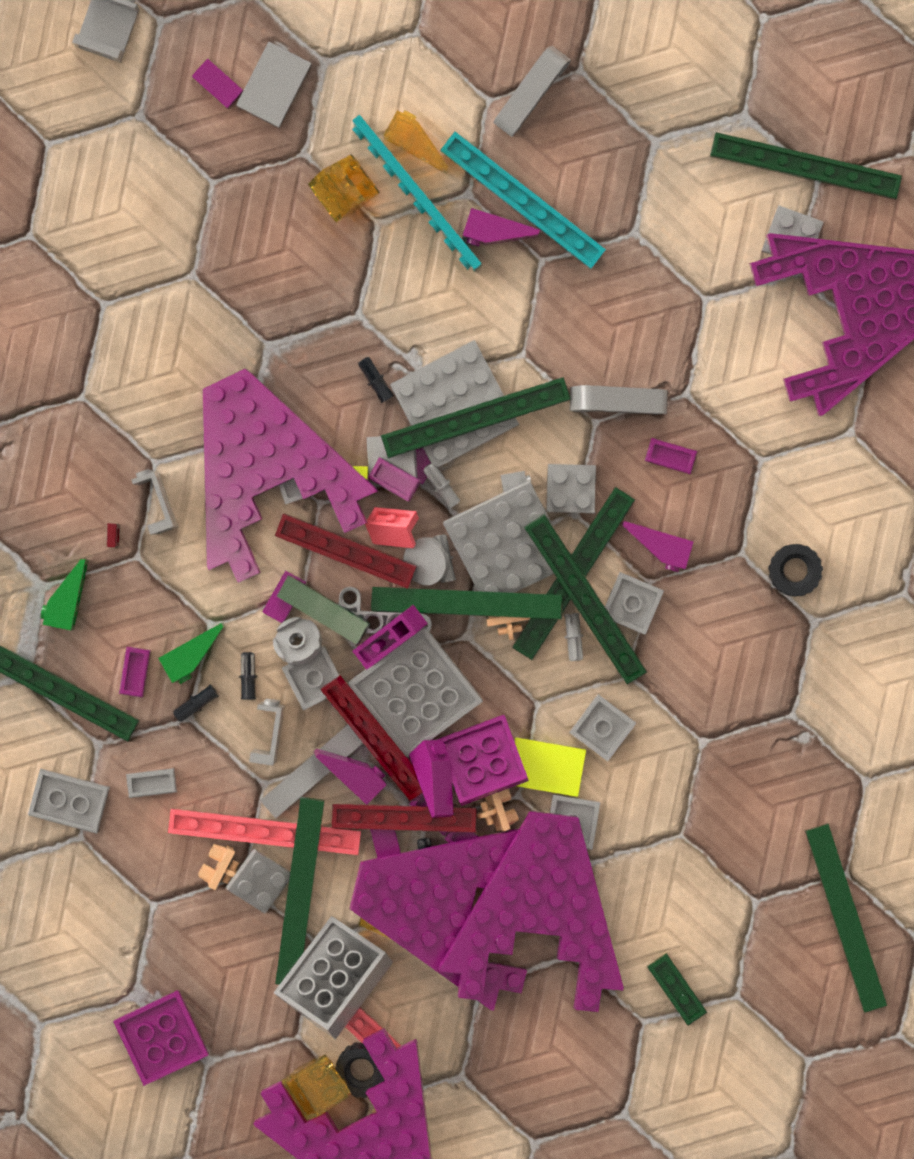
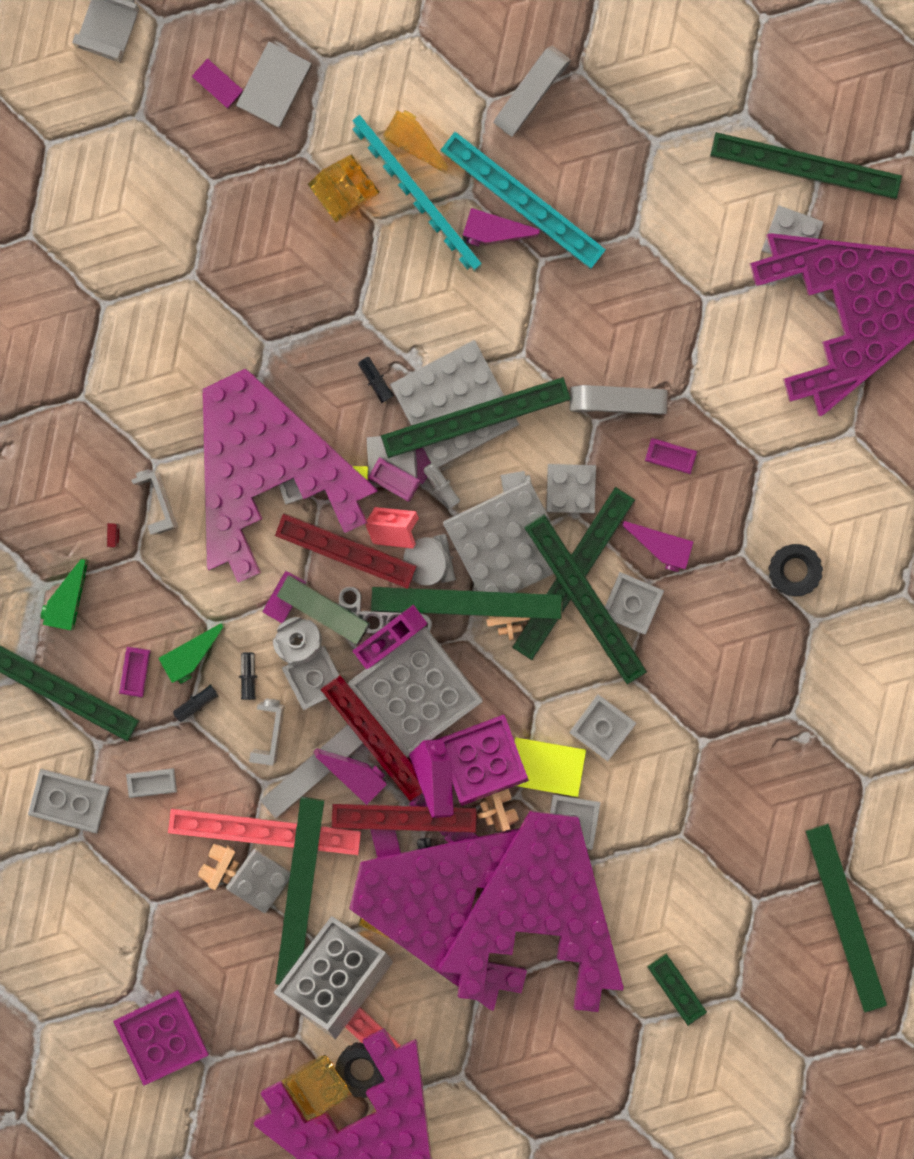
(574, 636): light grey axle -> none

